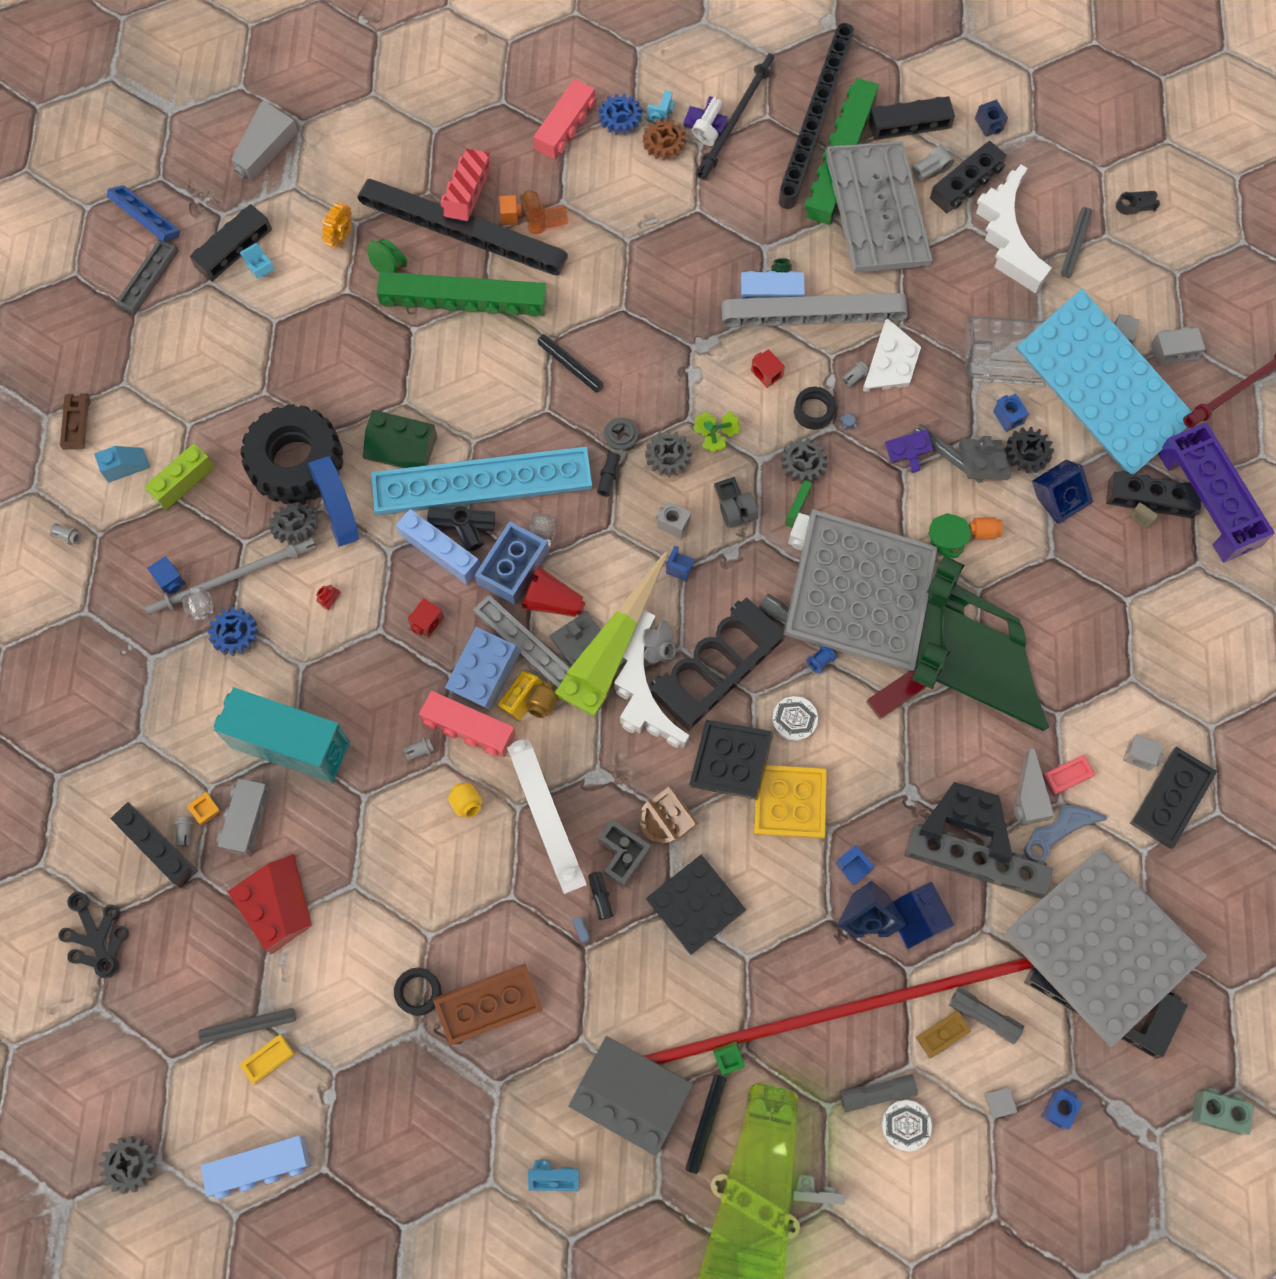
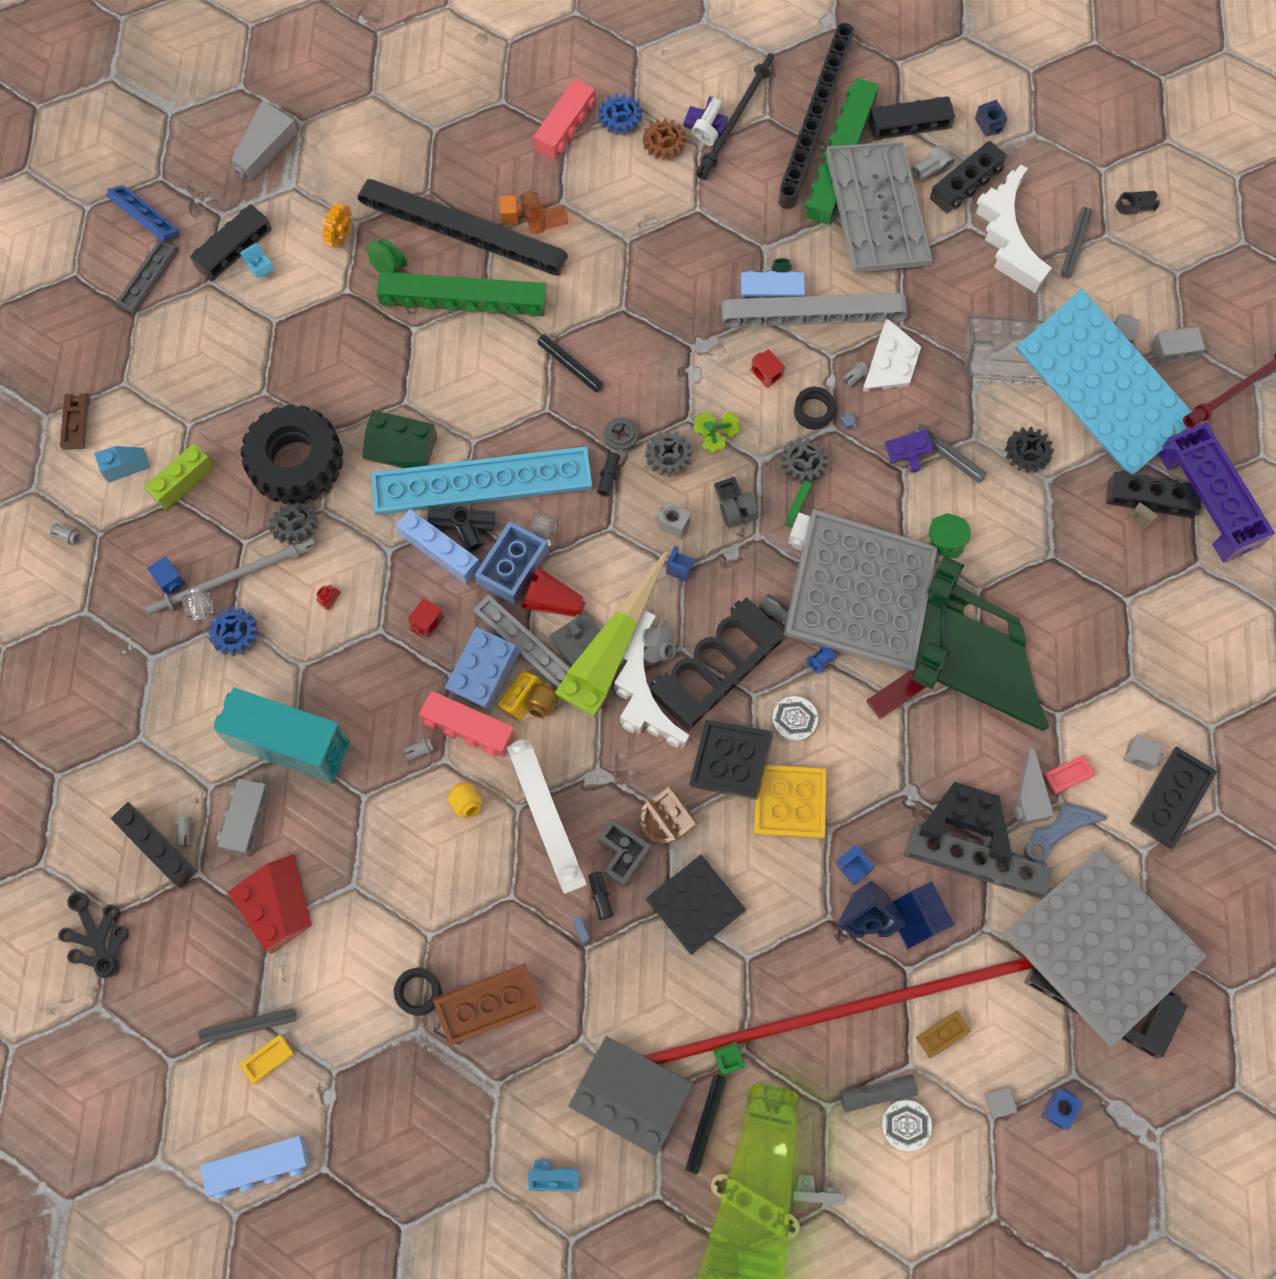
(130, 1175): dark grey gear -> none
(204, 808): light orange plate -> none
(335, 500): blue slope -> none
(466, 184): coral brick -> none
(662, 111): medium azure bracket -> none
(984, 459): dark grey hinge -> none
(986, 527): orange brick -> none
(1002, 1025): dark grey axle -> none
(1010, 420): blue brick -> none
(1063, 490): clear blue slope -> none
(1222, 1116): sand green brick -> none

